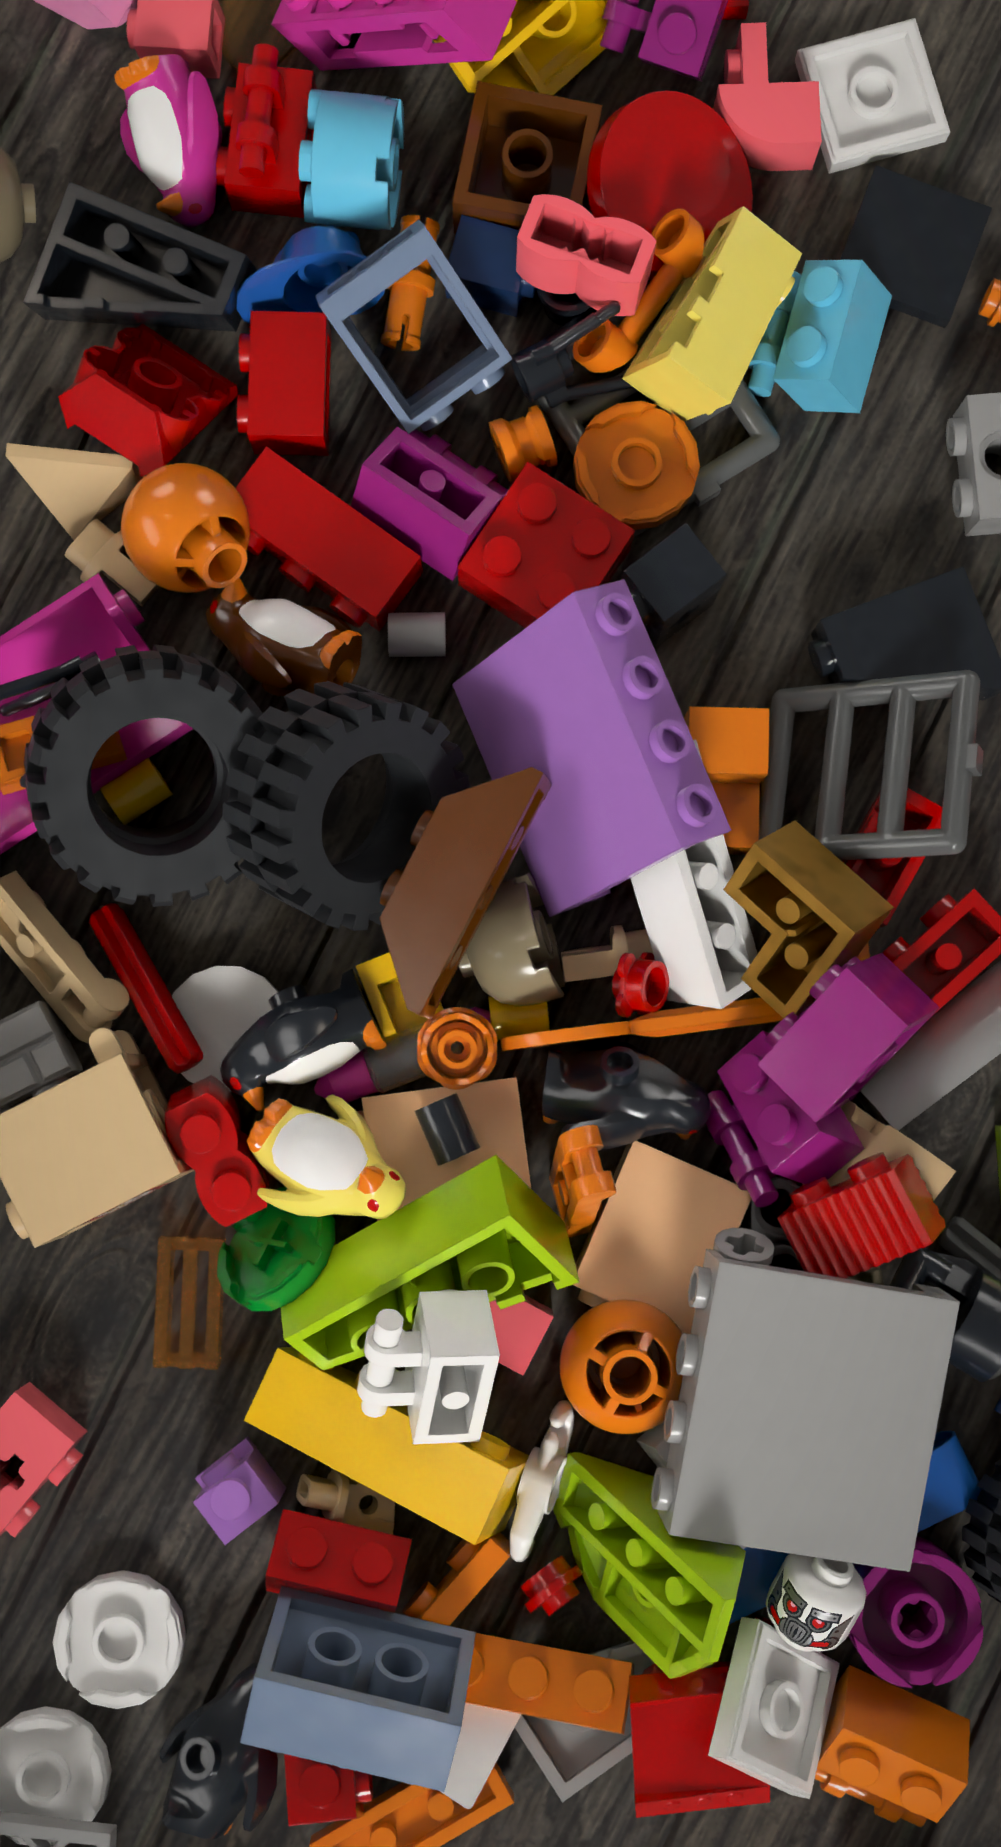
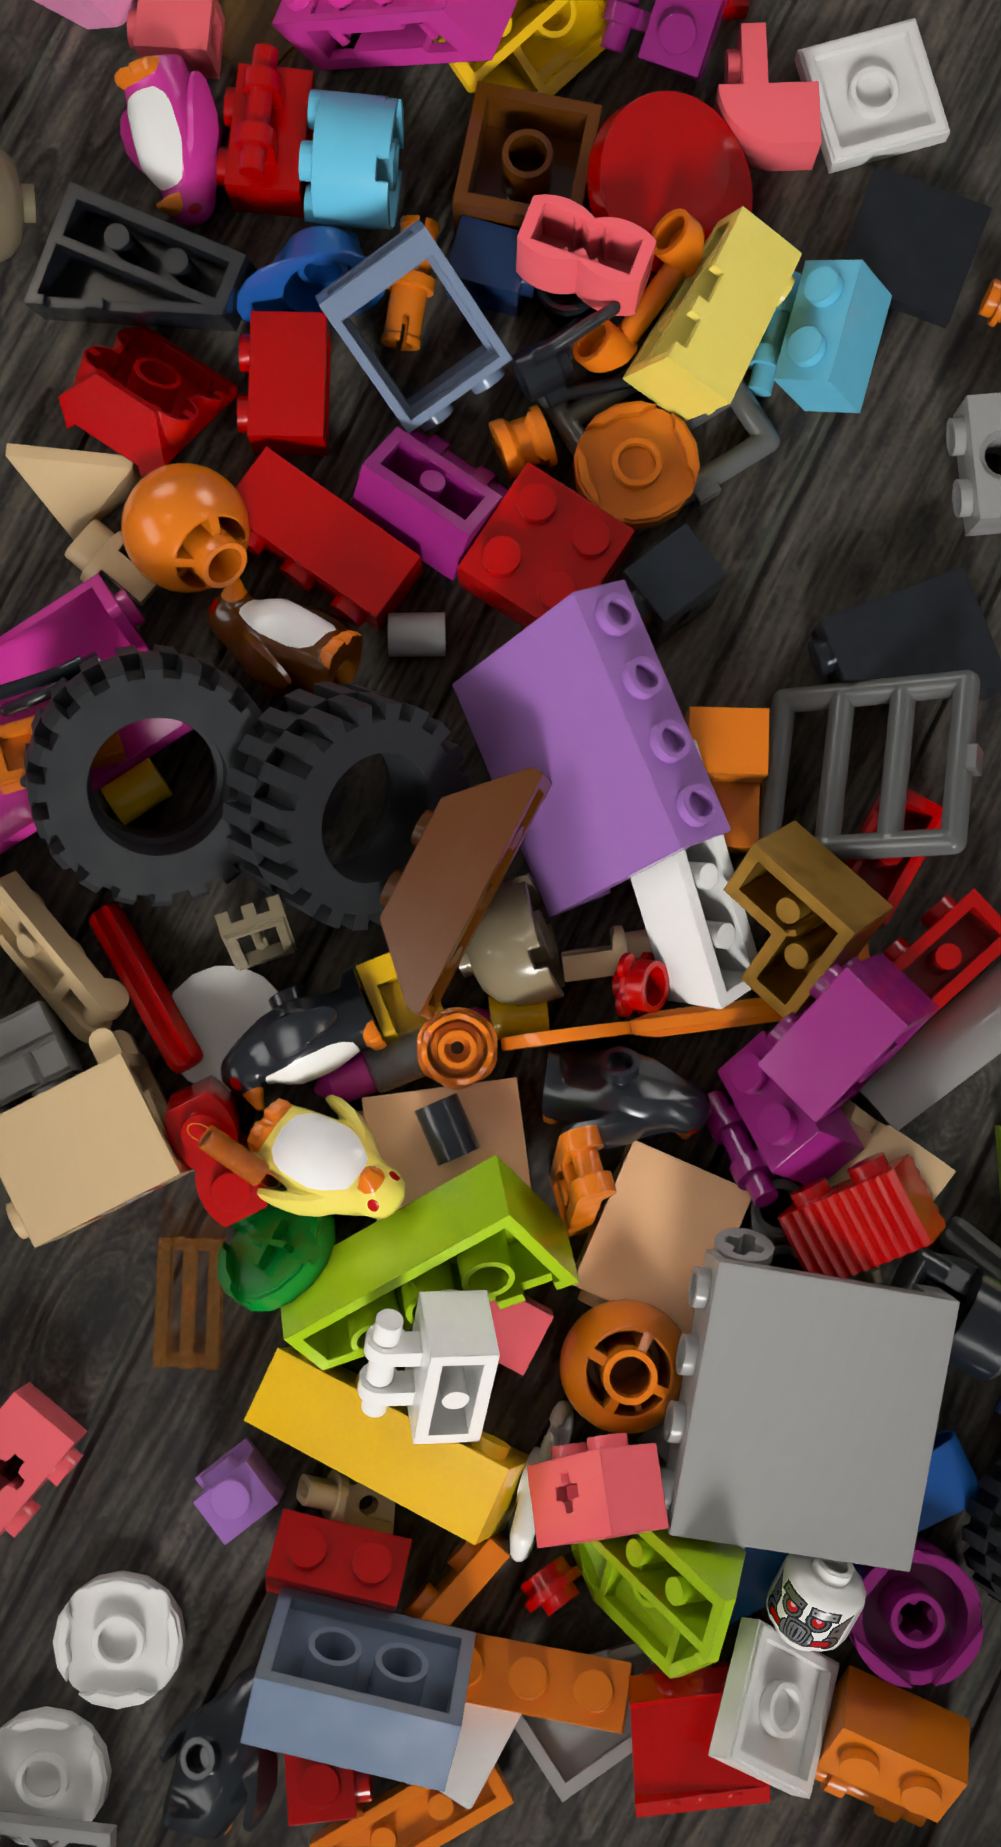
(233, 1155): none -> orange piece
(254, 925): none -> dark tan tile
(597, 1491): none -> coral brick

